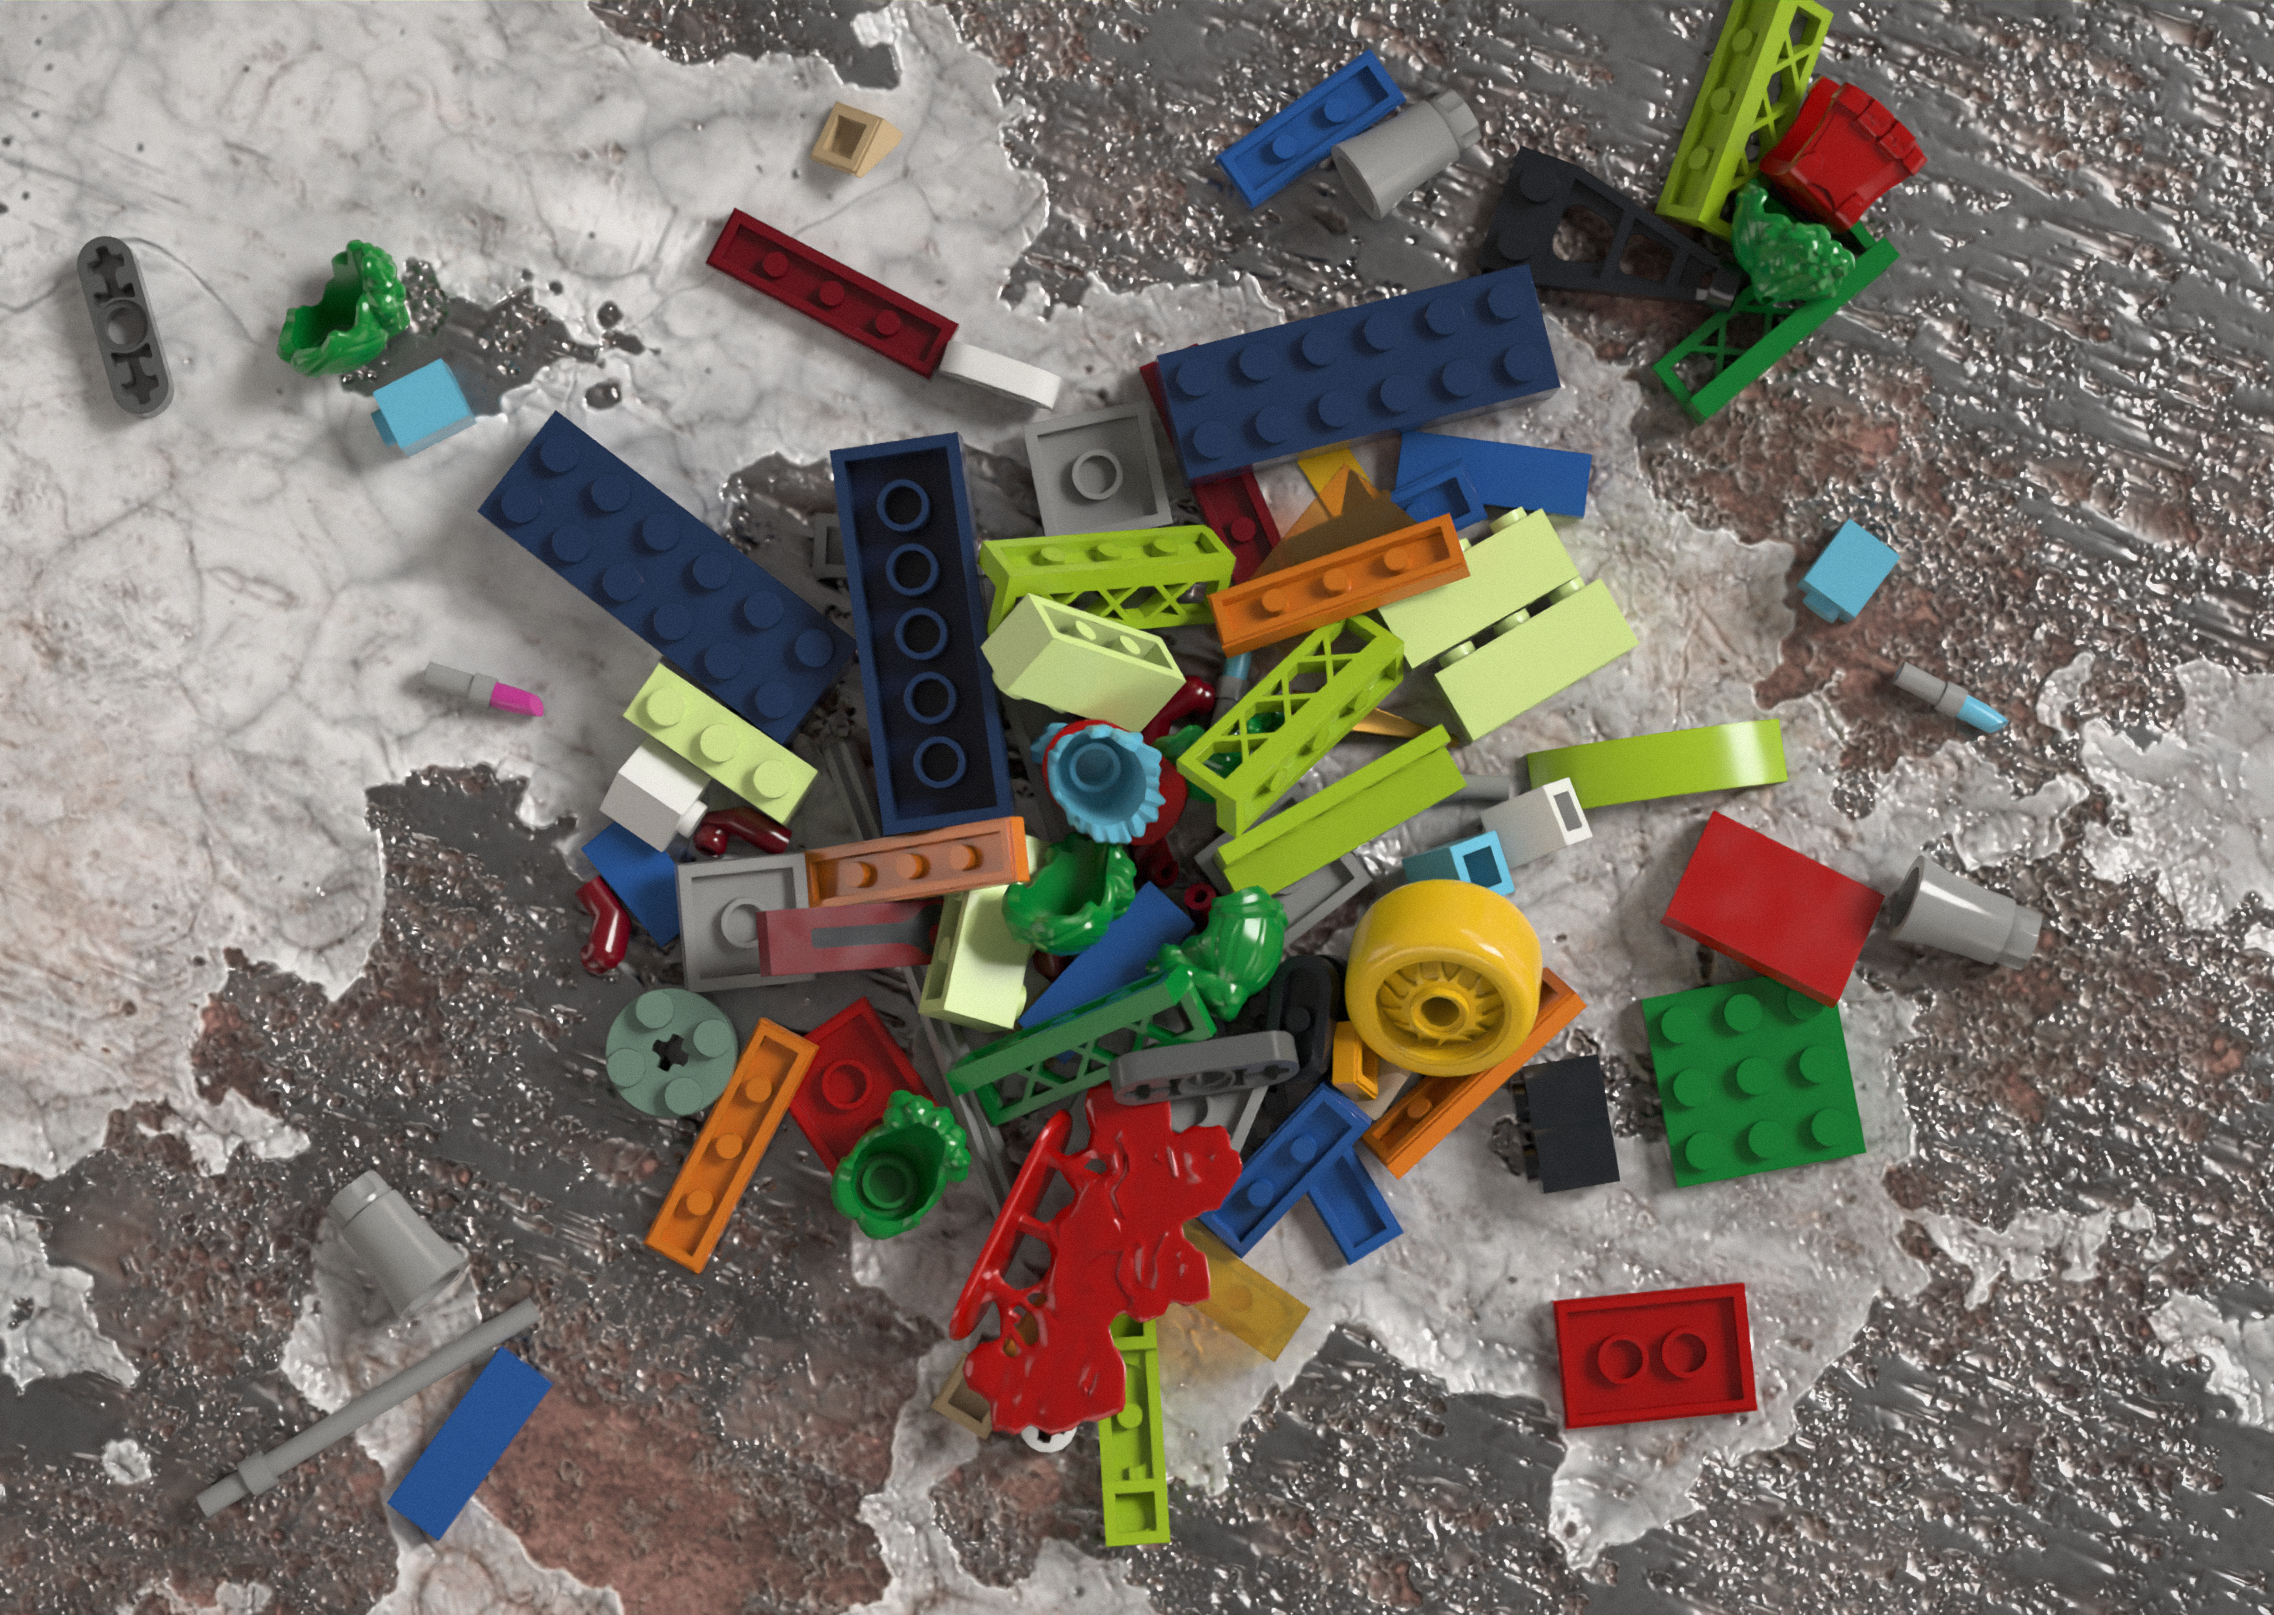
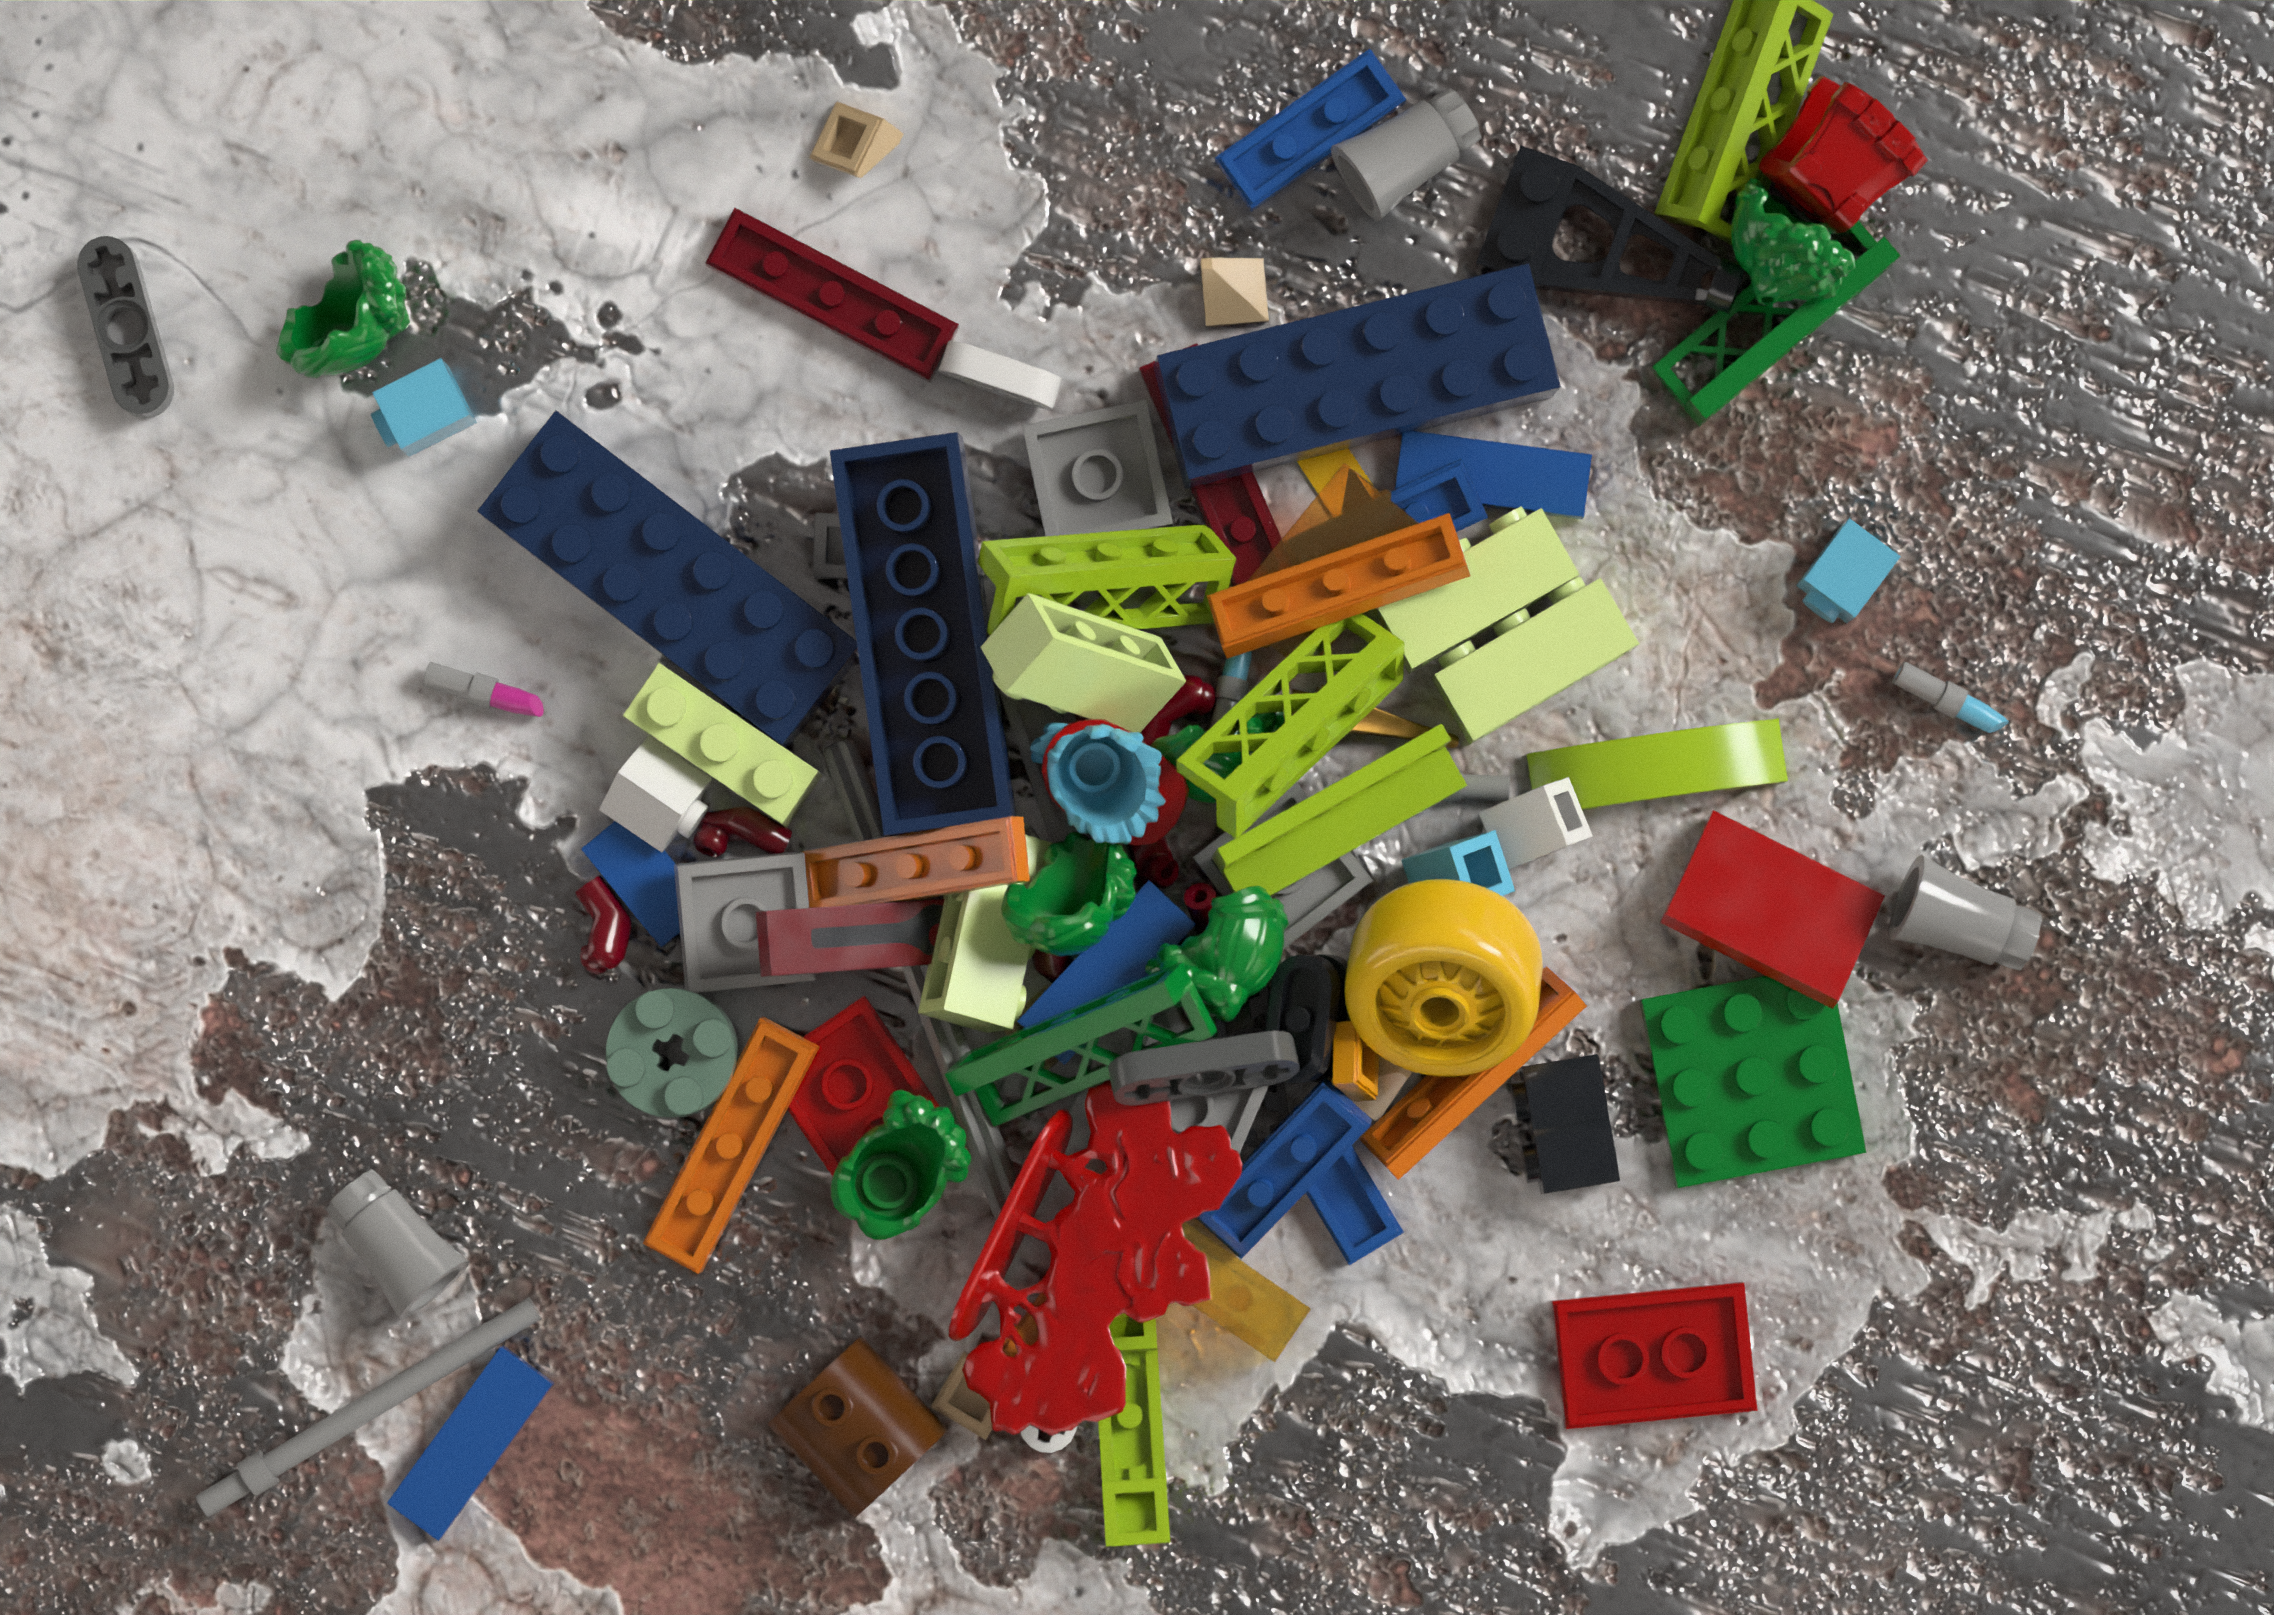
(858, 1426): none -> reddish brown brick
(1233, 291): none -> tan slope

